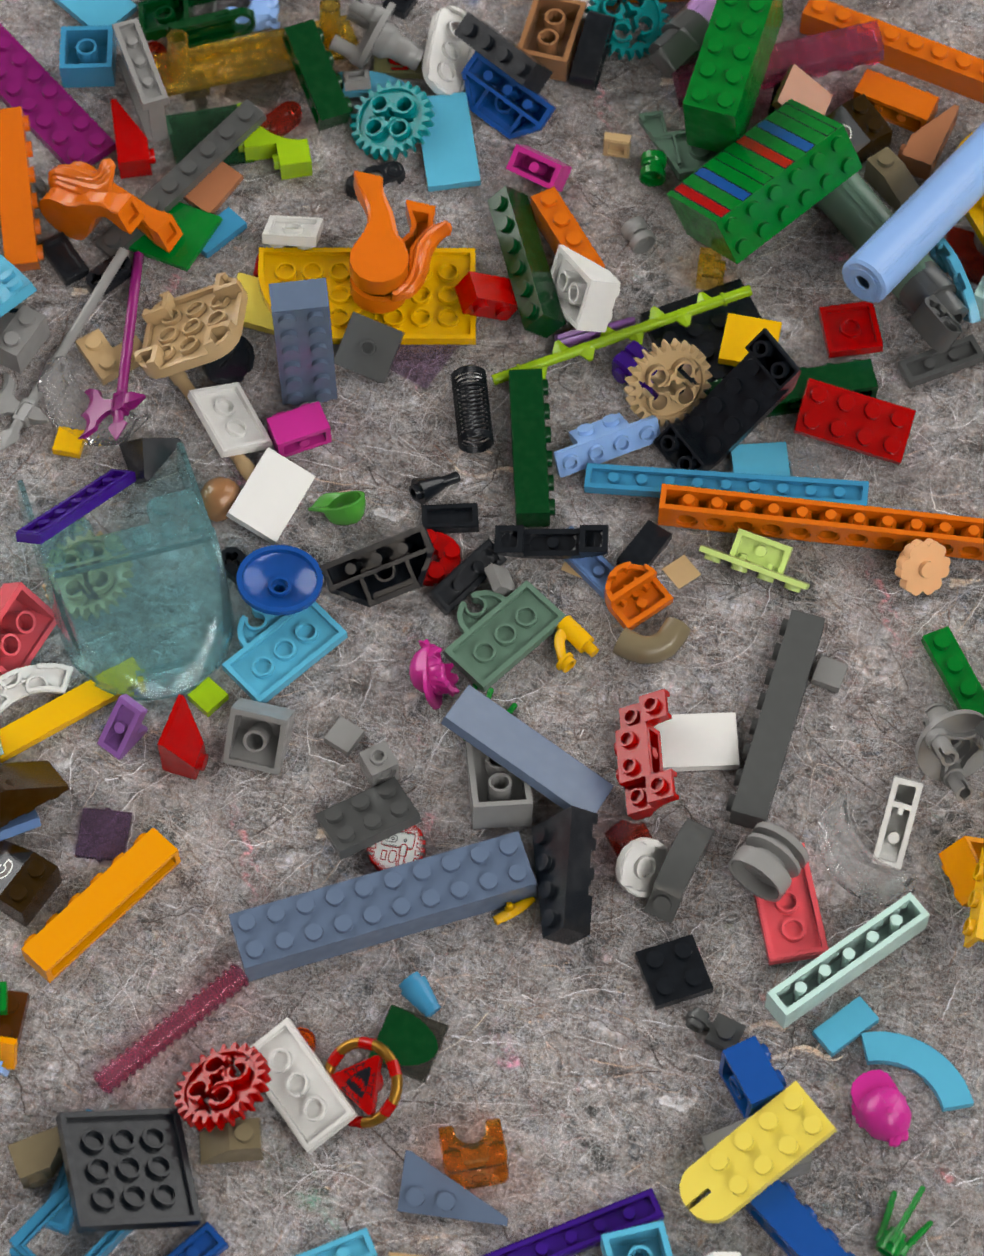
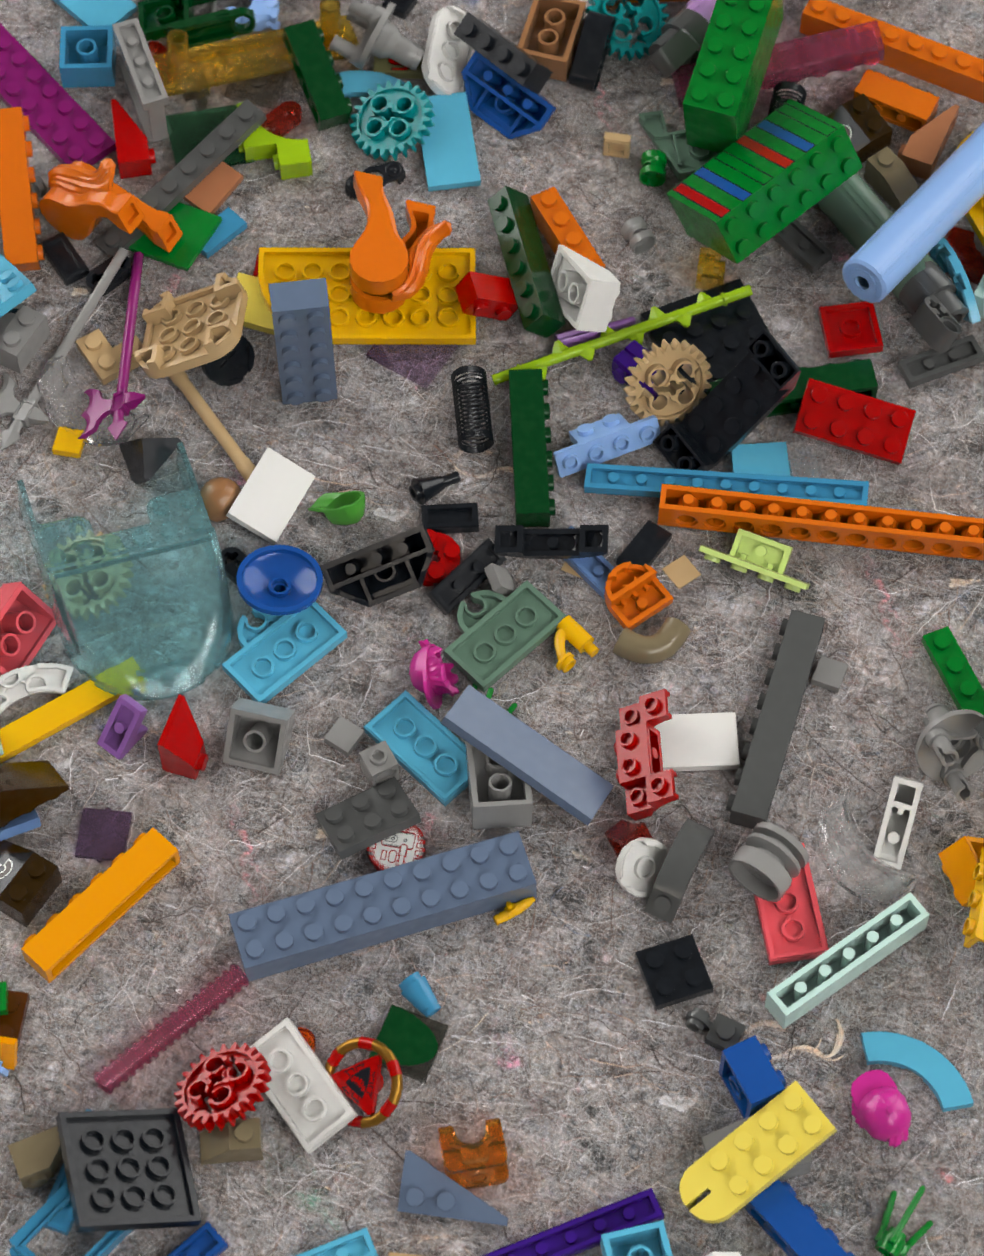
(75, 506): dark purple tile -> none
(208, 697): lime tile -> none
(229, 419): white tile -> none
(292, 231): white plate -> none
(299, 429): dark pink brick -> none
(356, 80): light grey tile -> none
(368, 347): dark grey plate -> none
(422, 746): none -> medium azure tile
(538, 167): dark pink brick -> none
(564, 873): black wedge -> none
(739, 333): yellow tile -> none
(803, 89): nougat tile -> none
(803, 246): none -> dark grey plate
(845, 1026): medium azure tile -> none
(922, 566): light nougat plant -> none

